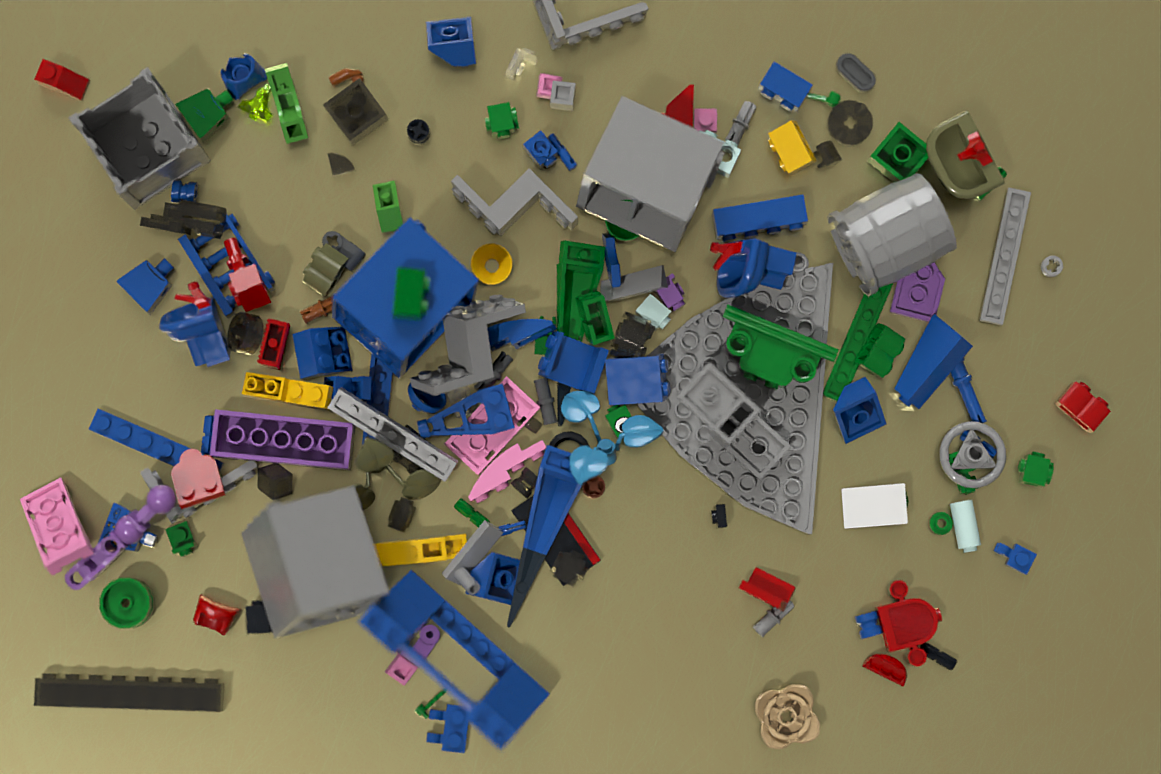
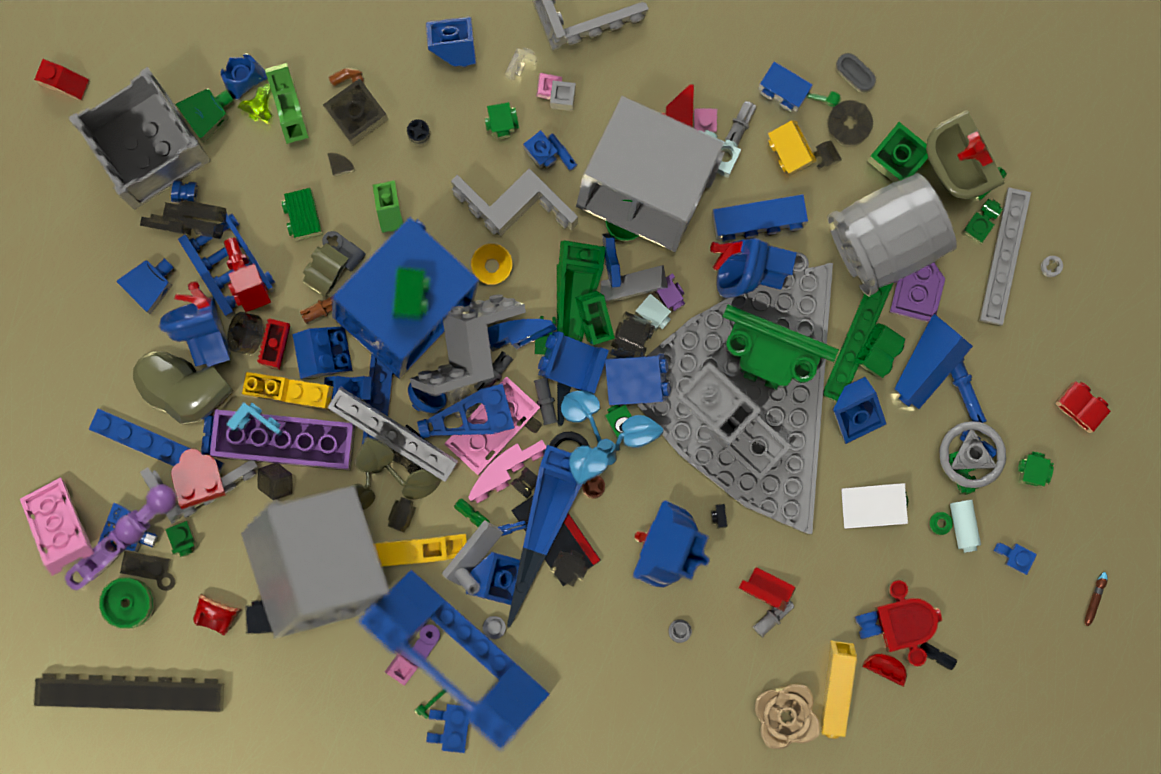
(148, 567): none -> clear smoke hinge
(177, 388): none -> olive piece
(241, 420): none -> medium azure bracket
(302, 214): none -> green brick
(494, 627): none -> light grey plate
(670, 547): none -> blue piece
(680, 631): none -> light grey plate
(838, 689): none -> yellow slope
(979, 225): none -> green plate
(1096, 597): none -> copper piece

